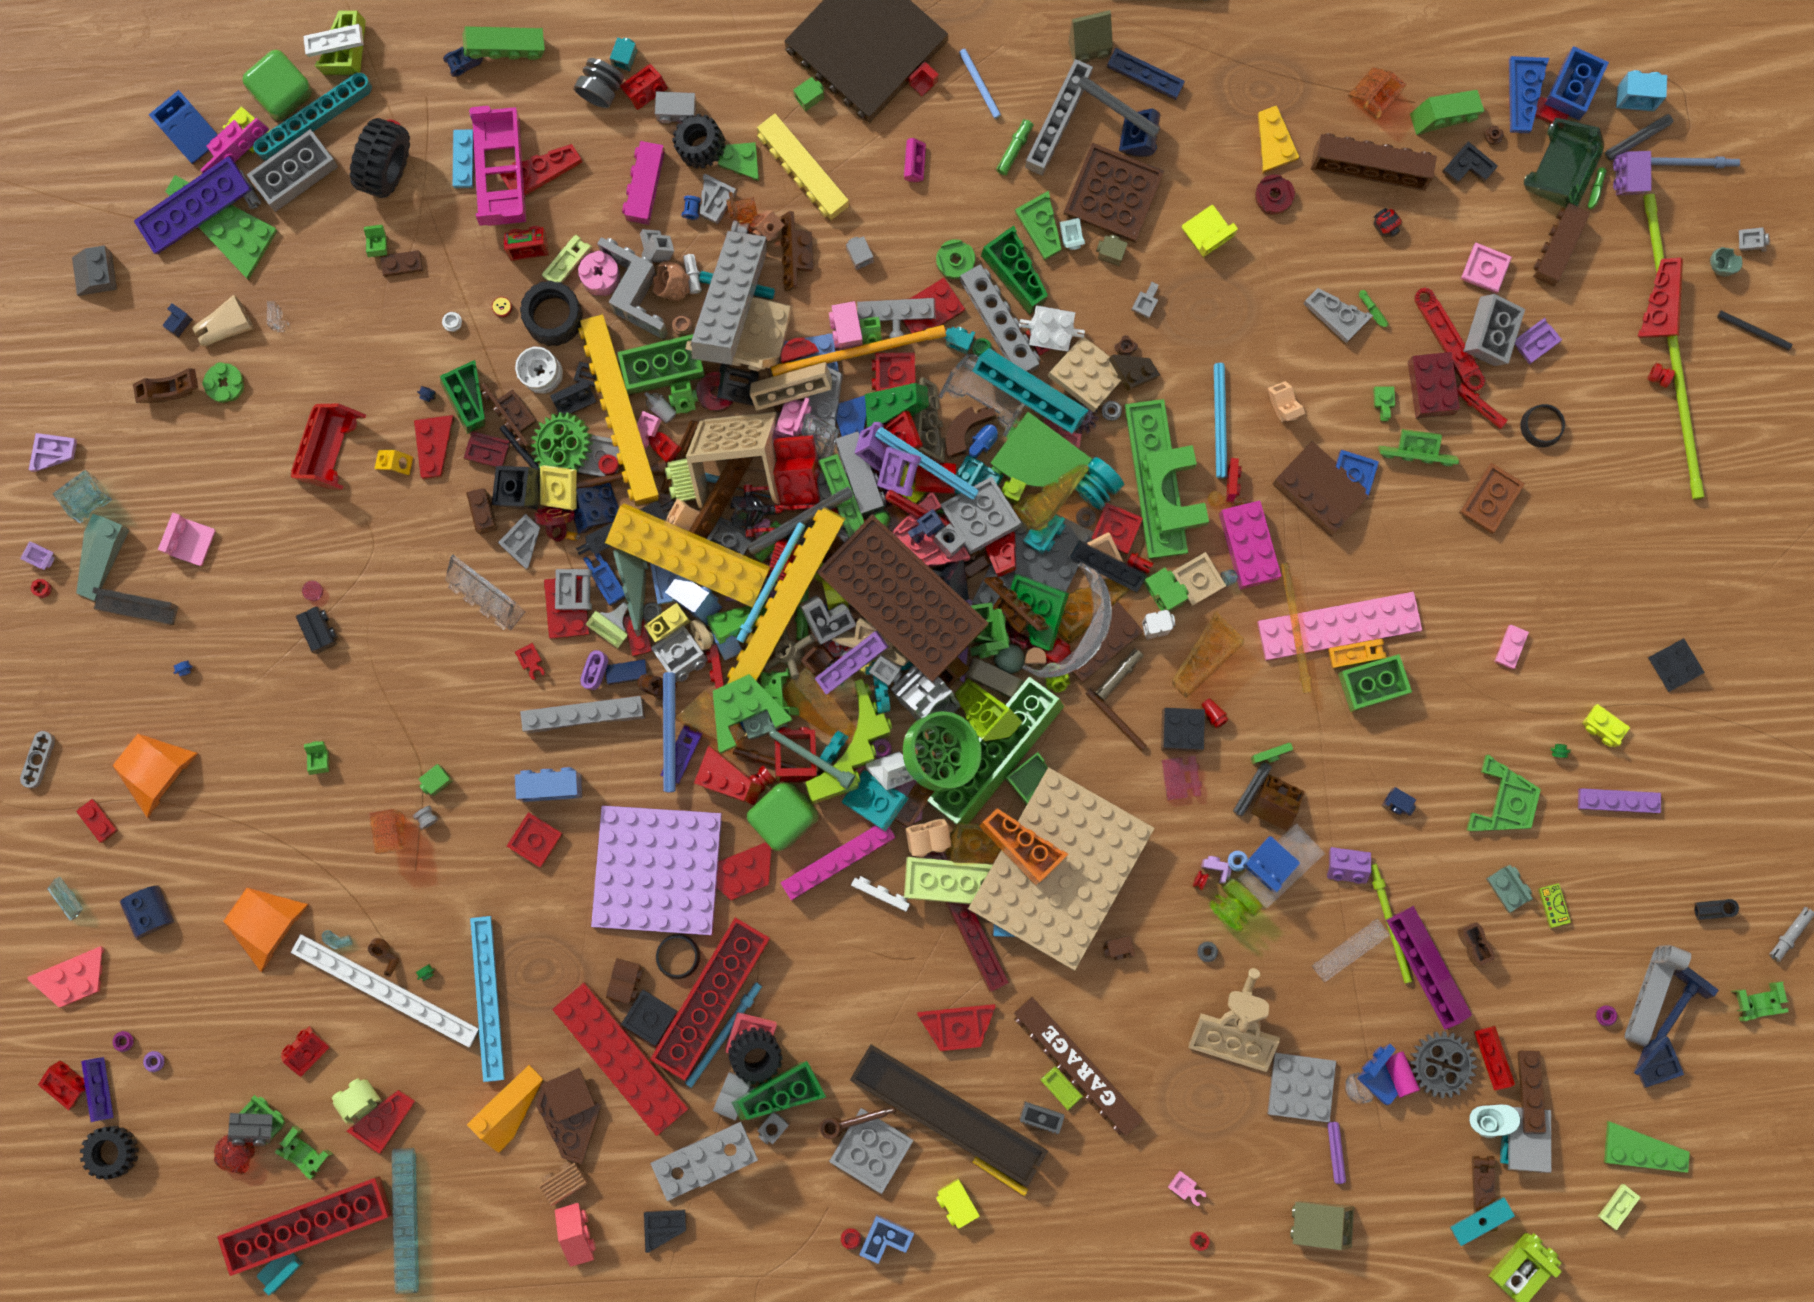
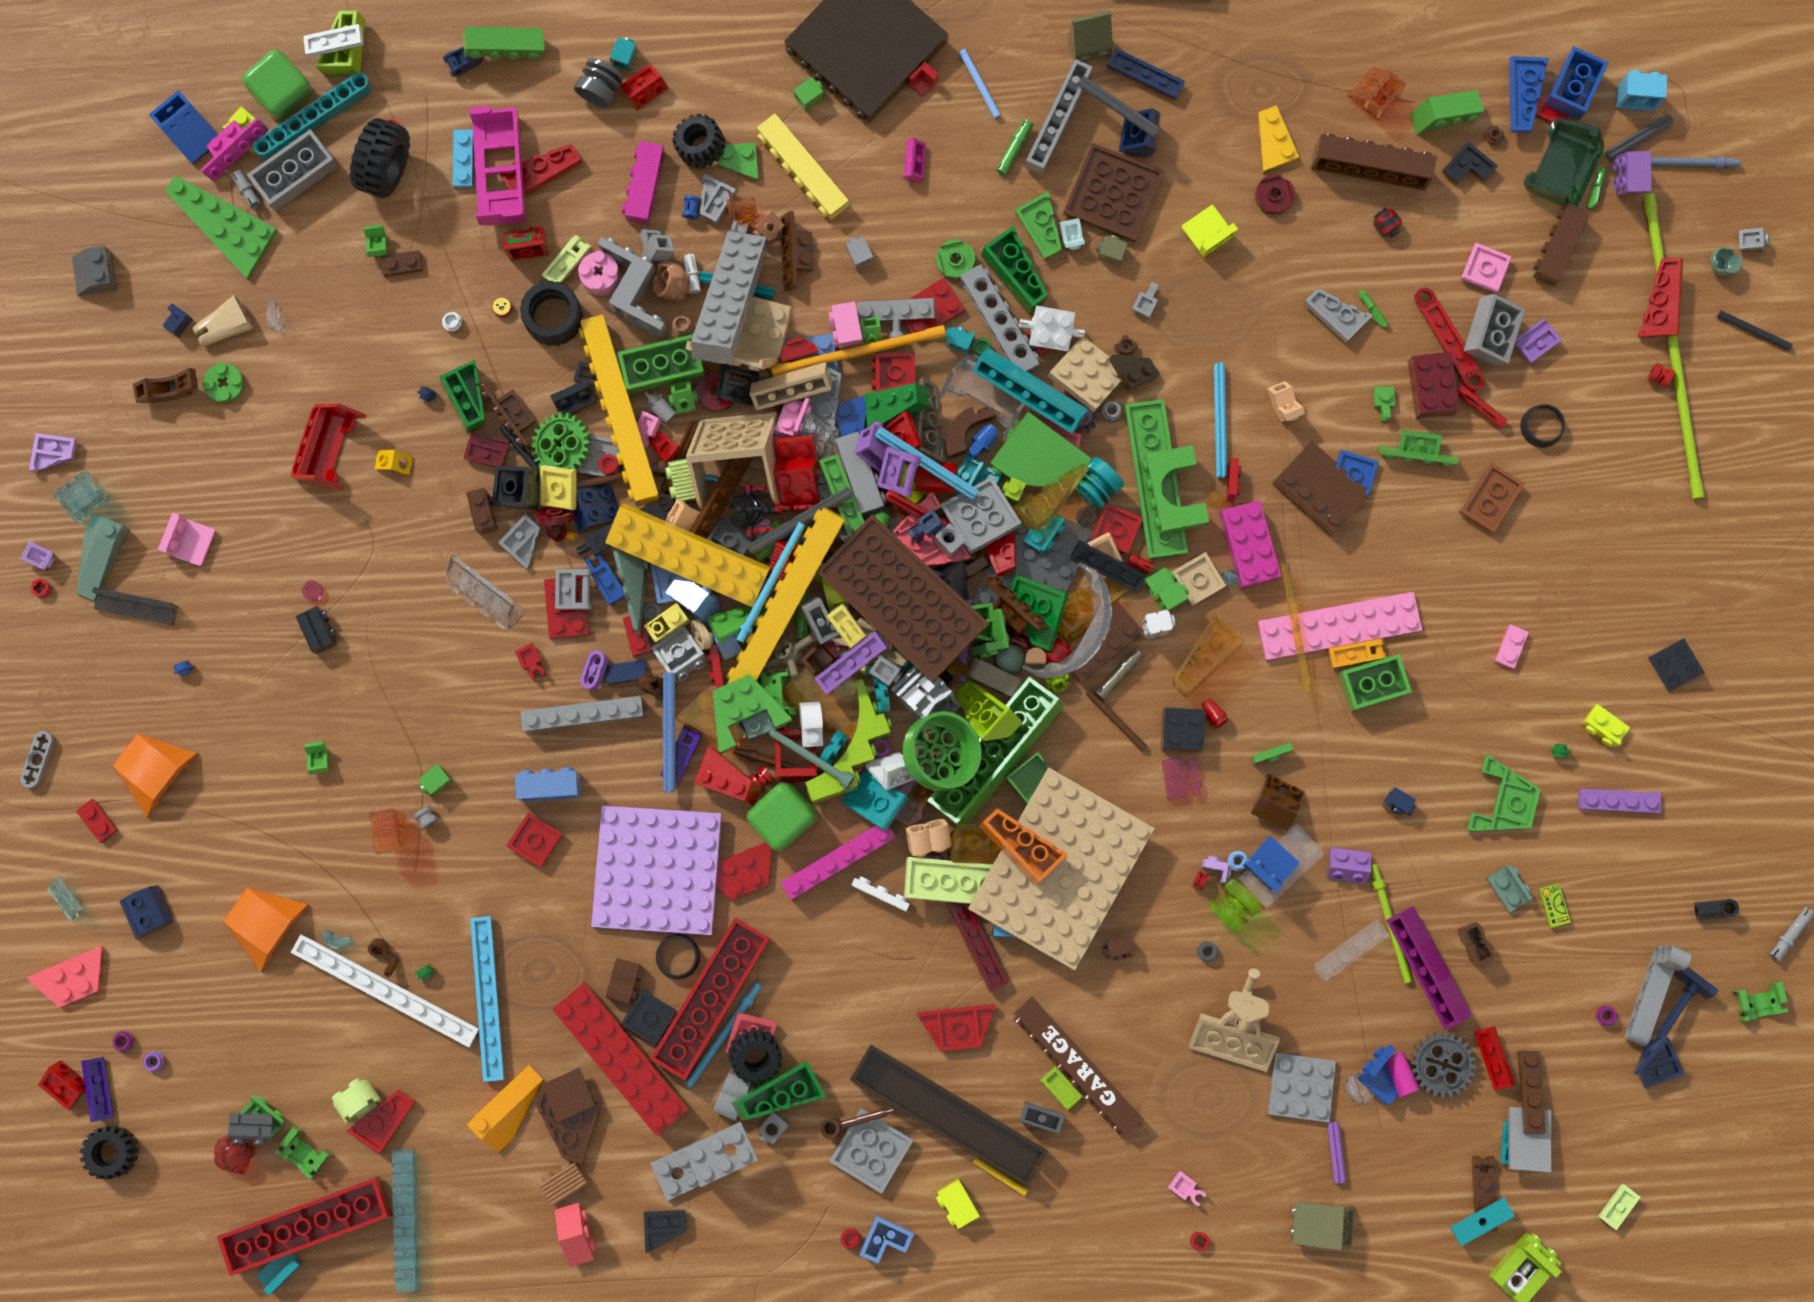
(192, 205): dark purple plate -> none
(304, 1051): red bracket -> none
(432, 443): red wing -> none
(535, 360): white wheel -> none
(610, 625): yellowish green piece -> none
(674, 106): light grey brick -> none
(811, 724): none -> white brick
(846, 626): none -> light yellow plate
(1252, 789): dark grey axle -> none
(1494, 1120): light aqua piece -> none
(1636, 1149): bright green wing -> none

